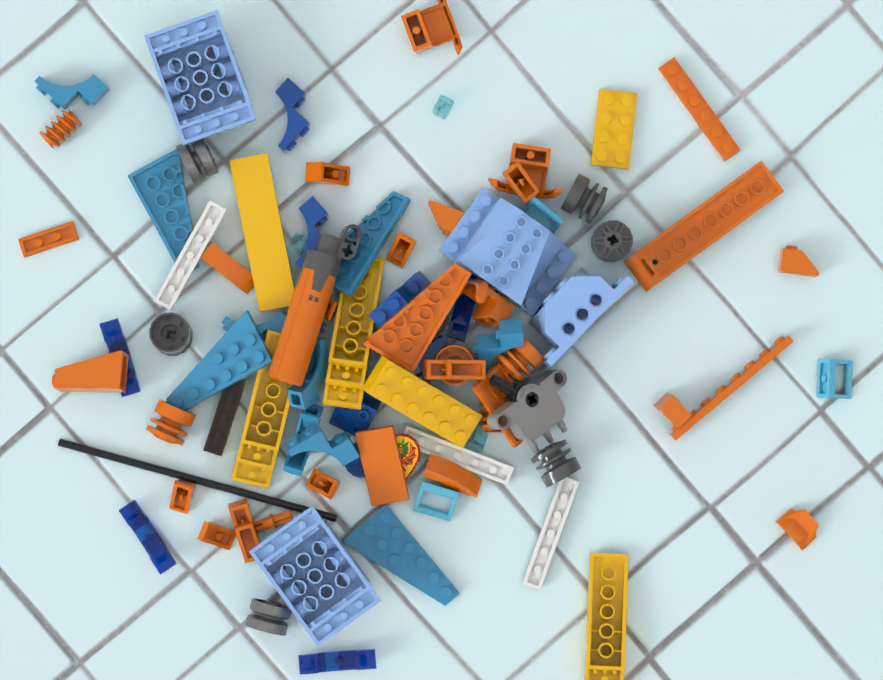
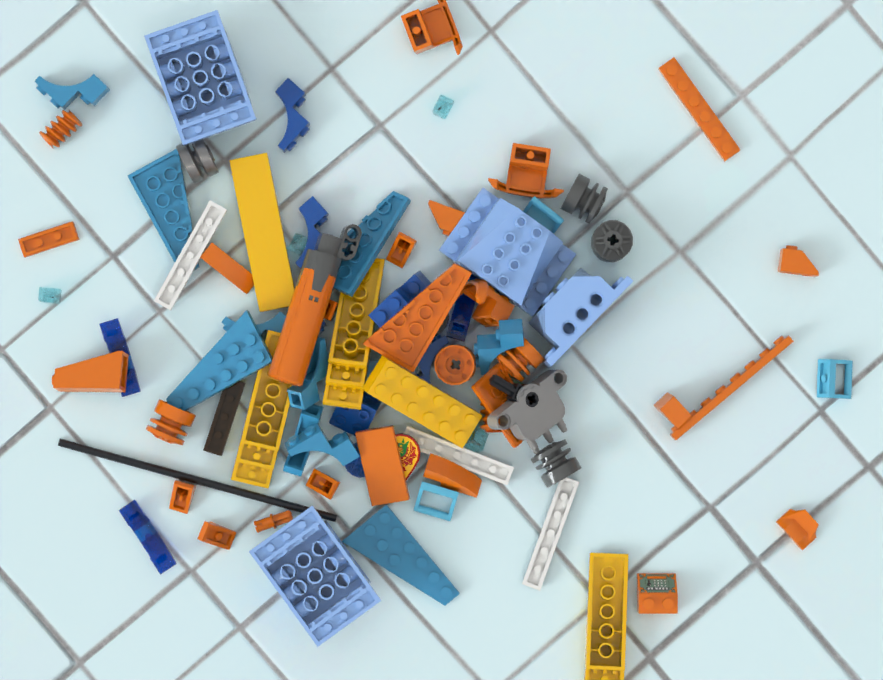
(49, 295): none -> clear light blue slope
(160, 330): dark grey wheel -> none
(244, 527): orange slope -> none
(269, 614): flat silver wheel -> none
(327, 173): orange slope -> none
(337, 661): clear blue slope -> none
(454, 370): orange slope -> none
(520, 182): orange slope -> none
(613, 129): yellow plate -> none
(657, 593): none -> orange slope
(703, 226): orange hinge -> none

